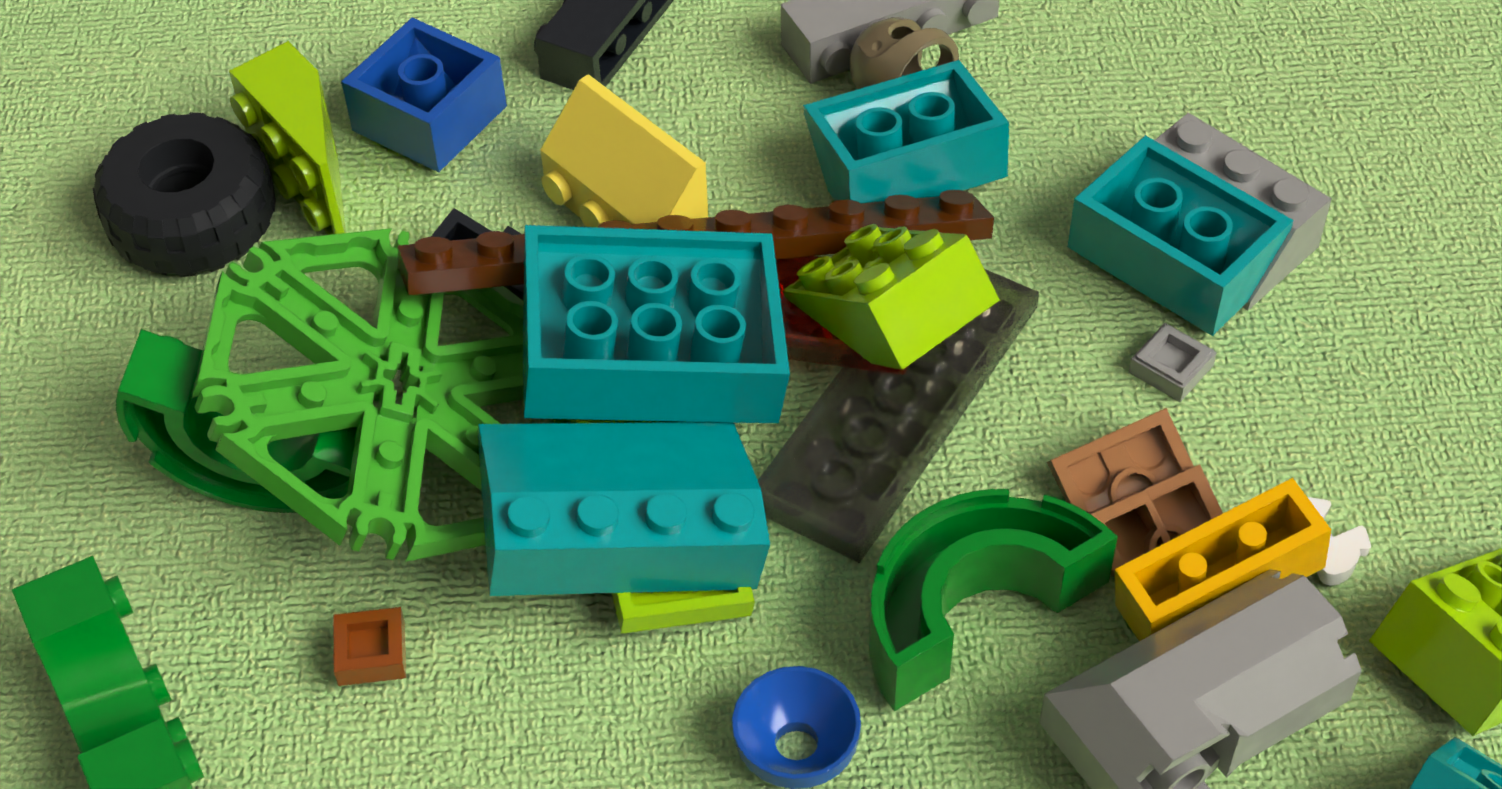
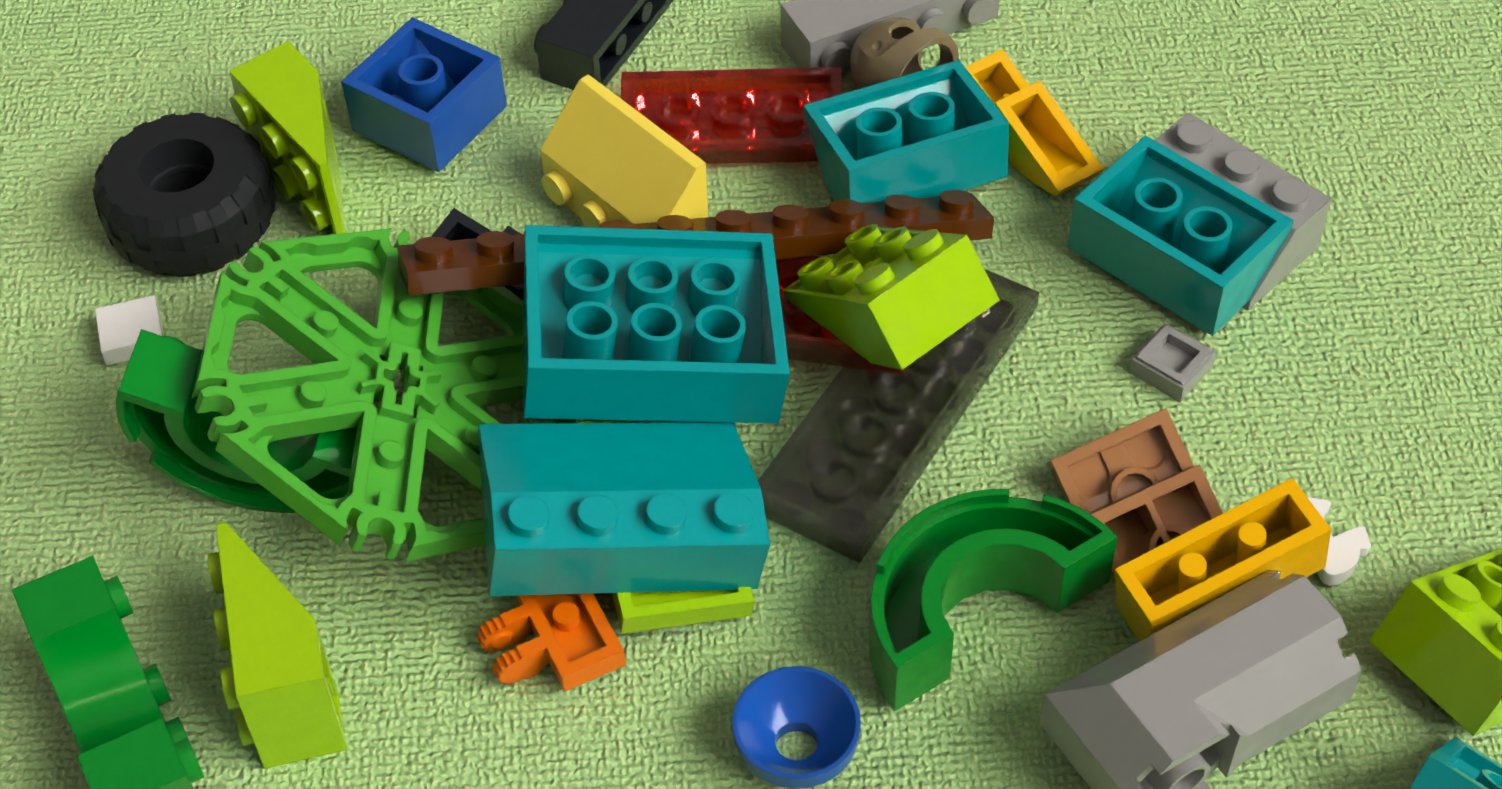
(121, 325): none -> white tile
(276, 658): none -> lime slope
(369, 646): dark orange plate -> none
(568, 634): none -> orange hinge
(734, 111): none -> clear red plate
(1040, 135): none -> yellow slope

